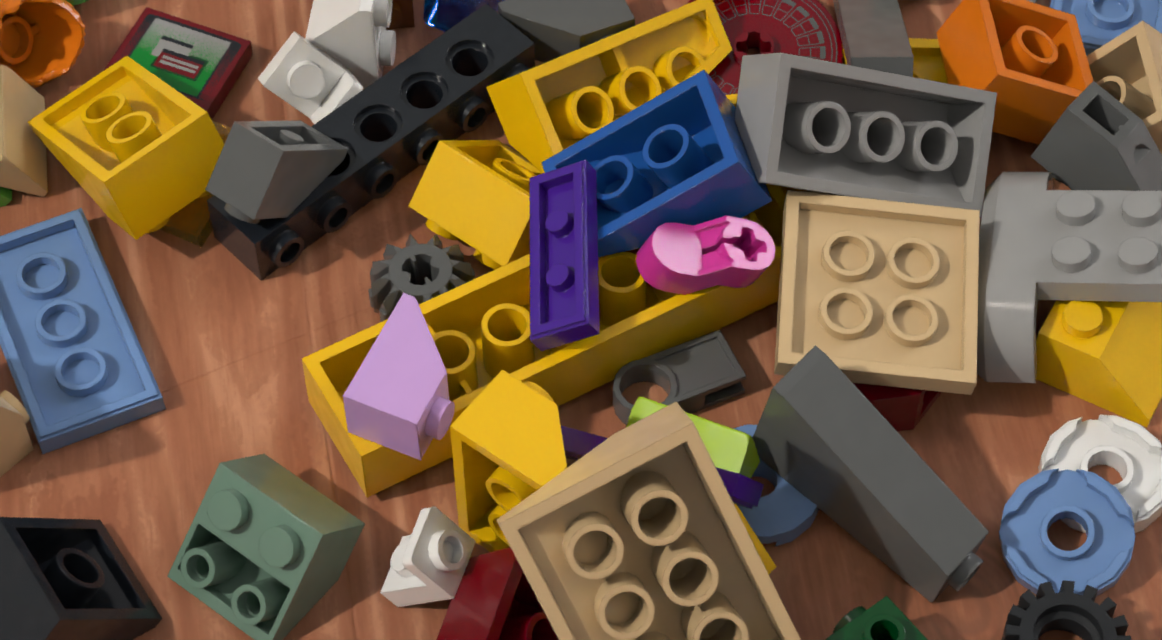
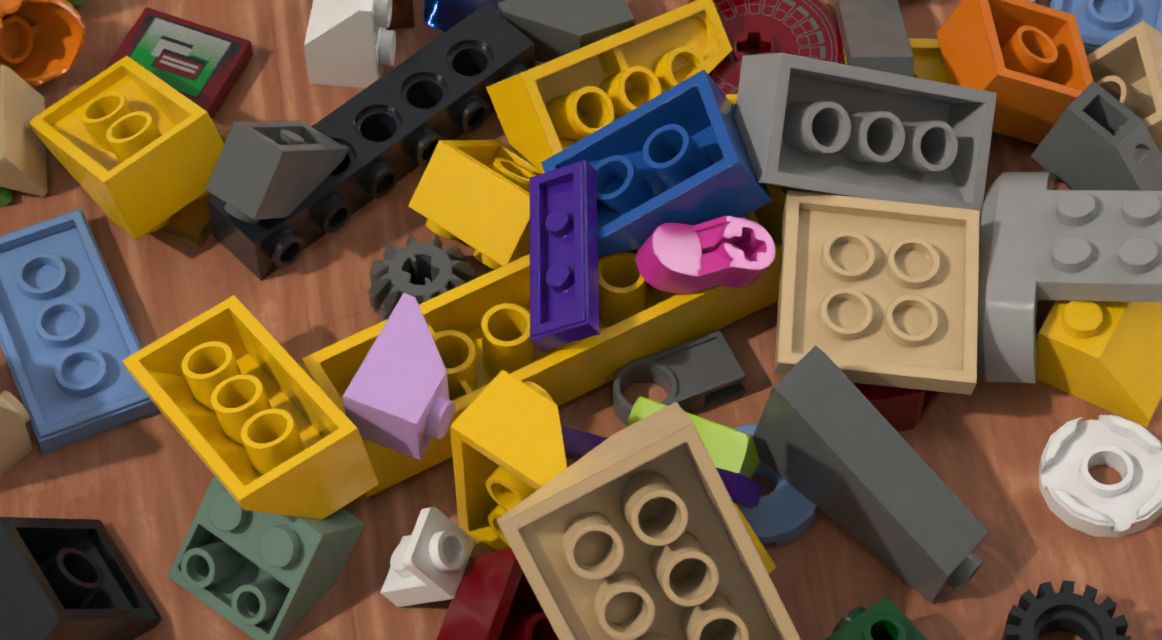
(254, 415): none -> yellow slope
(309, 78): white bracket -> none
(1074, 496): medium blue tile -> none

